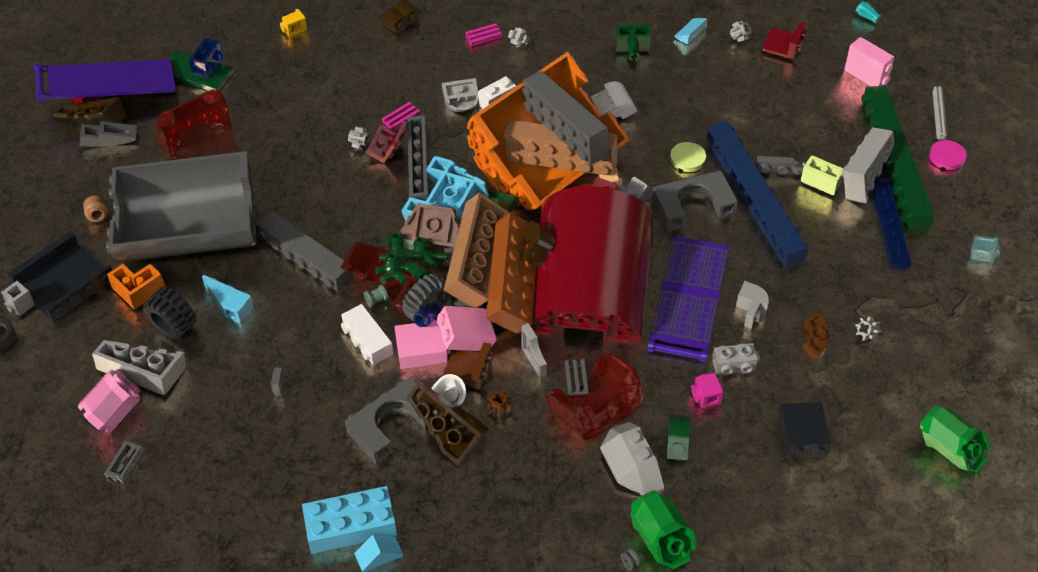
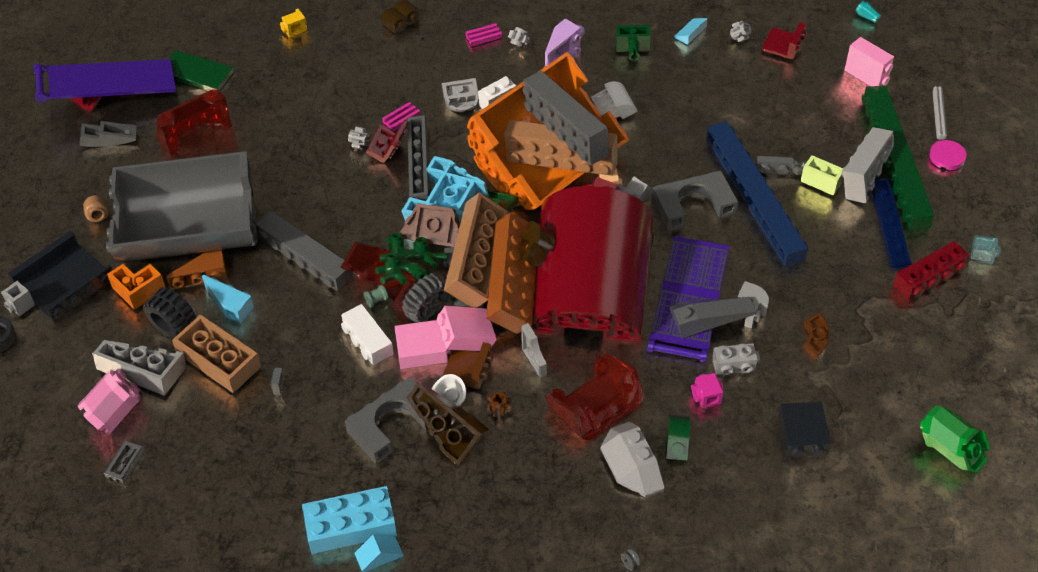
(94, 111): dark brown wedge -> none
(206, 58): clear blue brick -> none
(209, 264): none -> dark orange slope
(217, 353): none -> medium nougat brick
(425, 316): clear blue cone -> none
(564, 39): none -> lavender slope
(575, 365): dark grey tile -> none
(663, 529): green brick -> none
(688, 156): yellowish green tile -> none
(704, 314): none -> dark grey wedge
(864, 325): light grey gear -> none
(931, 270): none -> dark red brick

